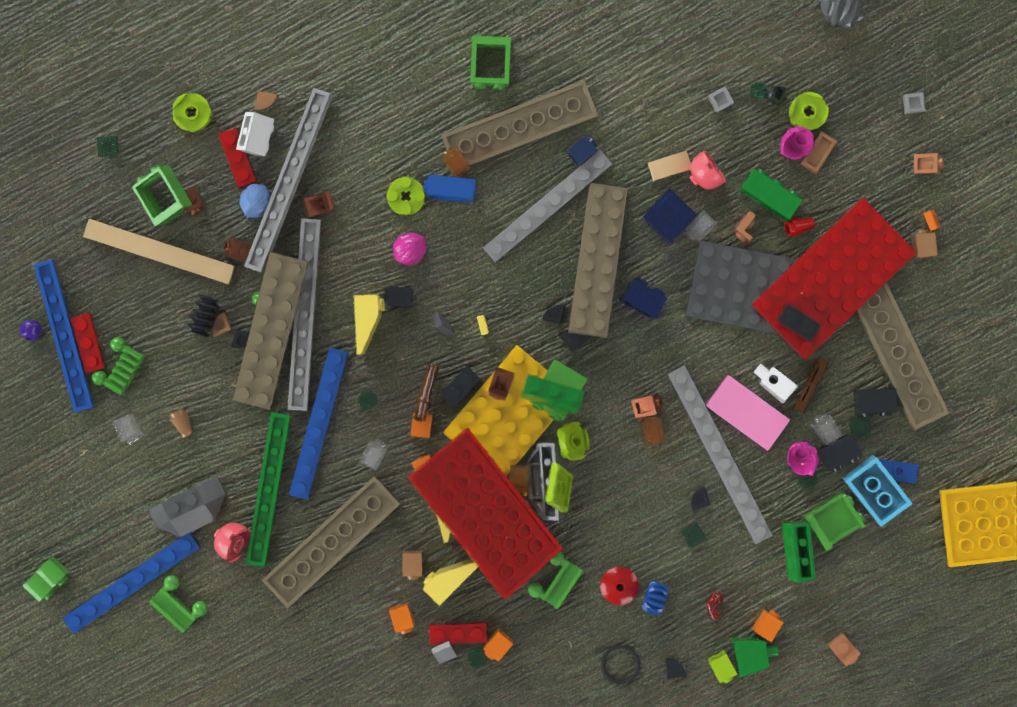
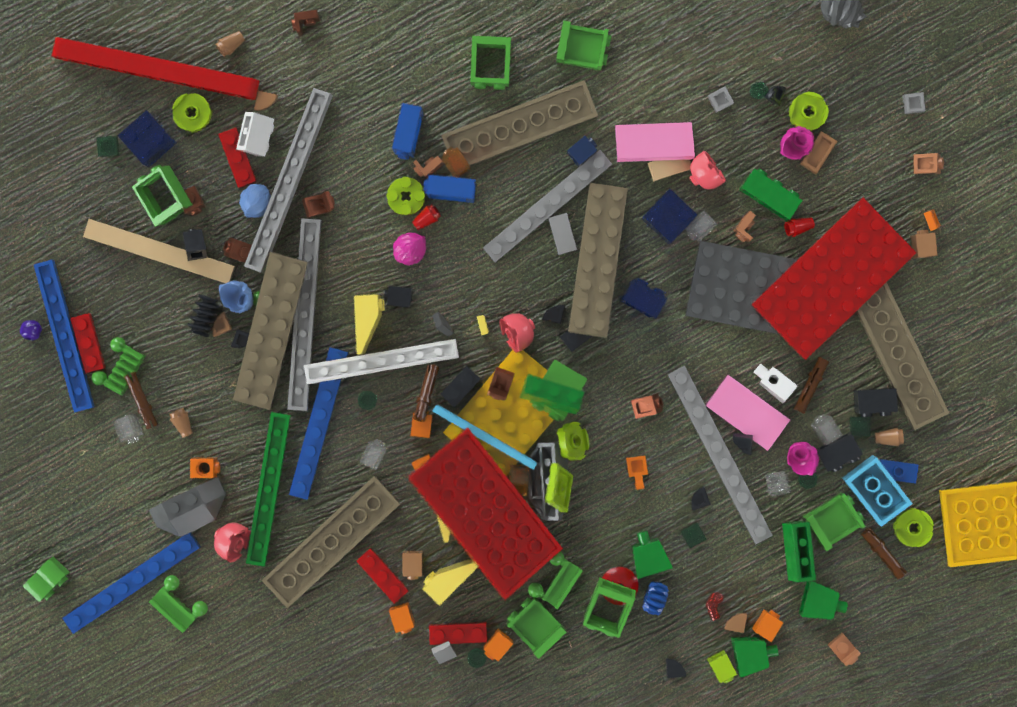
(144, 407): none -> reddish brown pin
(147, 138): none -> clear blue brick
(155, 68): none -> red beam
(194, 244): none -> black brick
(196, 467): none -> orange brick
(230, 43): none -> medium nougat cone
(236, 296): none -> medium blue hair
(307, 18): none -> copper bracket
(381, 361): none -> white tile
(382, 575): none -> red plate
(407, 131): none -> blue window
(426, 217): none -> red cone
(431, 166): none -> nougat bracket
(485, 436): none -> medium azure tile
(518, 330): none -> coral cylinder
(536, 626): none -> bright green panel
(562, 234): none -> light grey tile
(583, 46): none -> bright green panel
(615, 592): none -> bright green window
(636, 468): none -> orange plate
(637, 664): black piece -> none
(649, 556): none -> green torso
(652, 430): clear orange brick -> none
(654, 142): none -> bright pink tile
(736, 623): none -> medium nougat tile
(744, 442): none -> black tile
(778, 483): none -> clear brick
(797, 322): black brick -> none
(820, 601): none -> green torso
(881, 550): none -> reddish brown pin
(890, 437): none -> medium nougat cone
(912, 516): none -> lime plate

